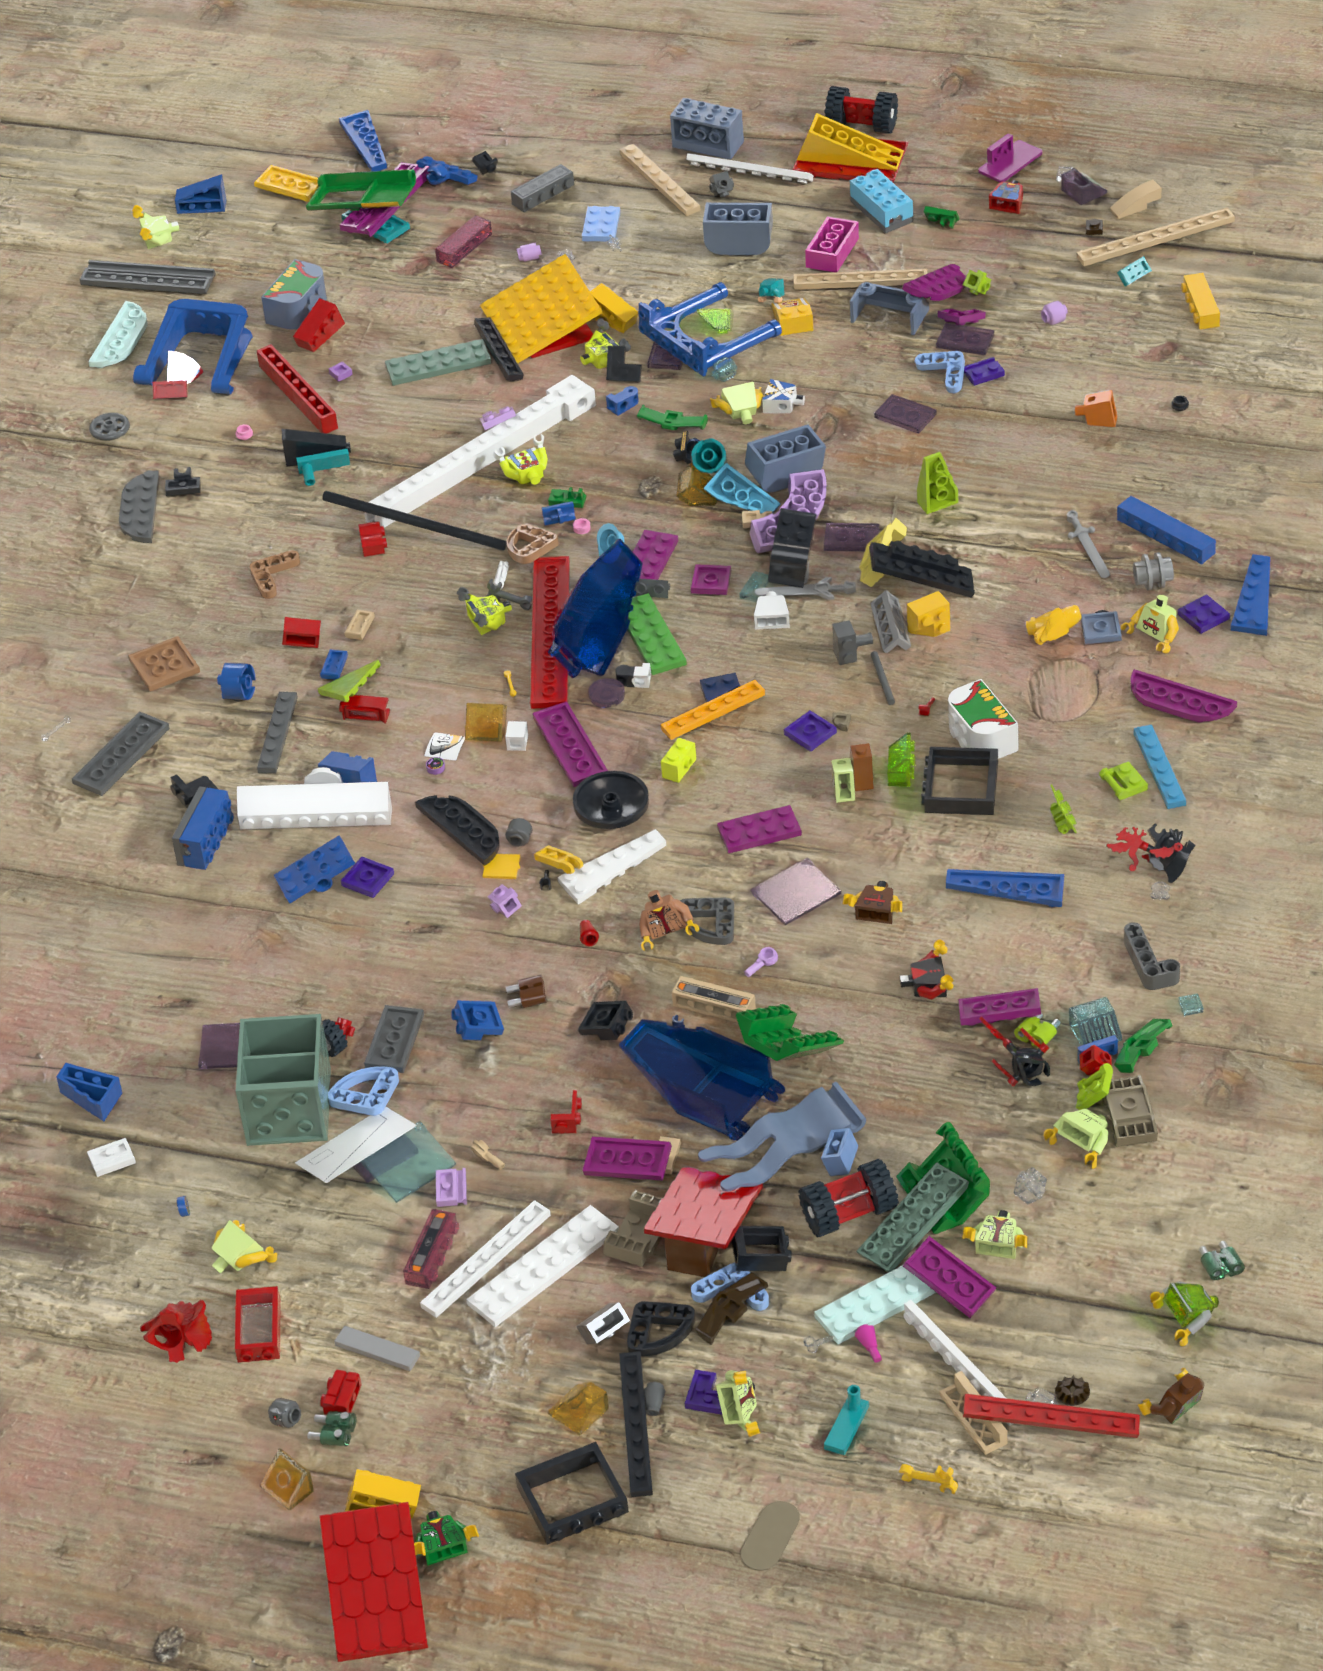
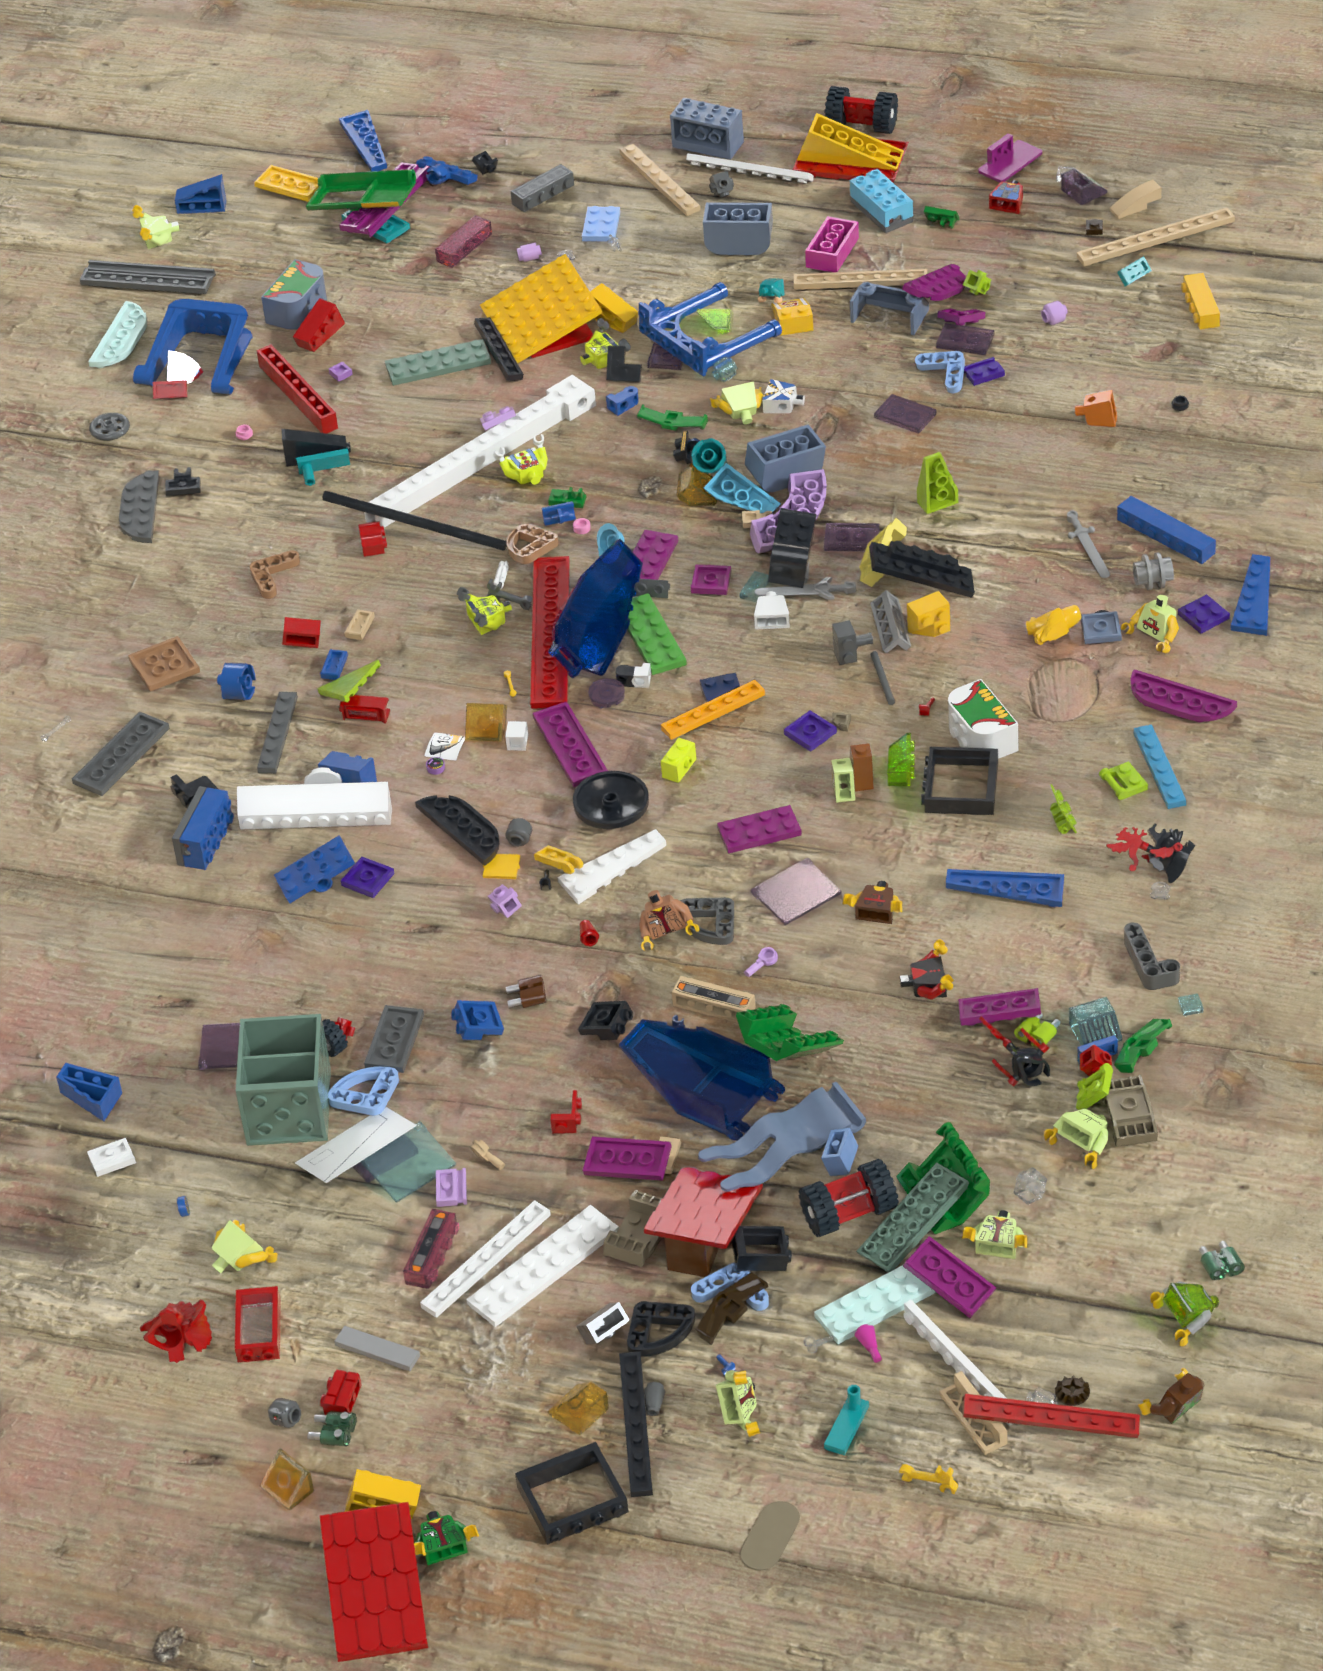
(701, 1393): dark purple plate -> none
(727, 1366): none -> blue hand

